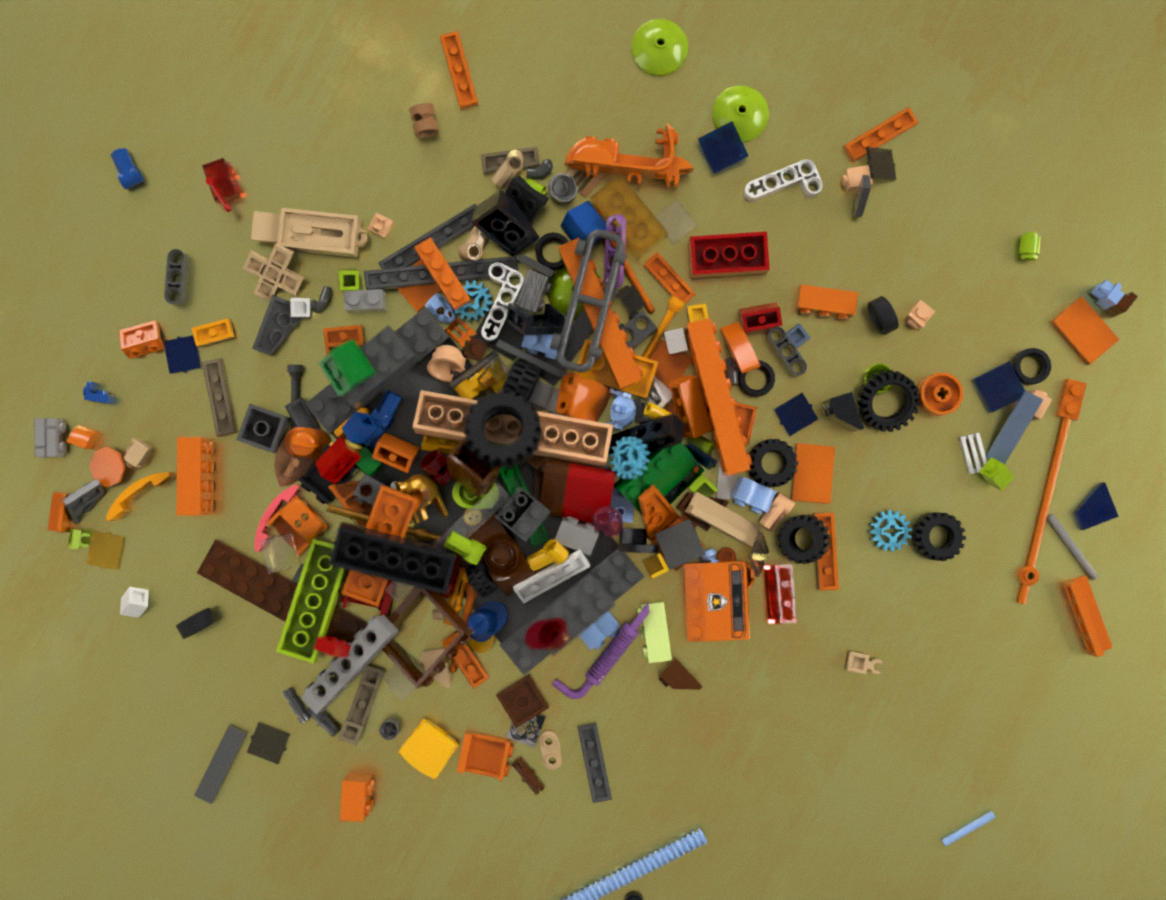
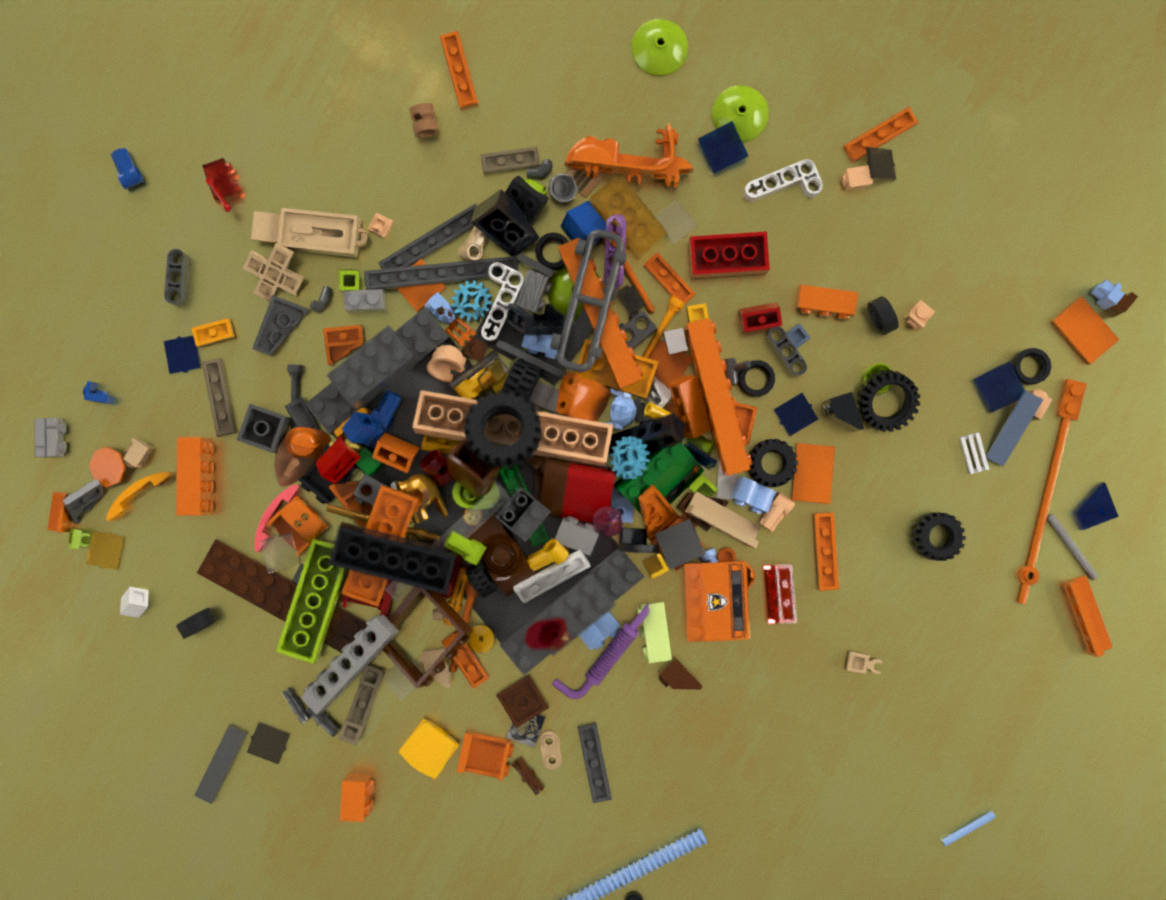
(83, 437): orange brick -> none
(141, 339): orange bracket -> none
(299, 307): white tile -> none
(332, 646): red piece -> none
(346, 367): green brick -> none
(390, 728): dark grey wheel -> none
(442, 274): orange plate -> none
(487, 621): blue piece -> none
(508, 170): tan piece -> none
(739, 347): orange slope -> none
(758, 554): clear smoke piece -> none
(789, 545): black tyre -> none
(862, 196): dark grey tile -> none
(891, 538): medium azure gear -> none
(950, 394): orange wheel -> none
(996, 474): lime brick -> none
(1029, 246): lime brick -> none

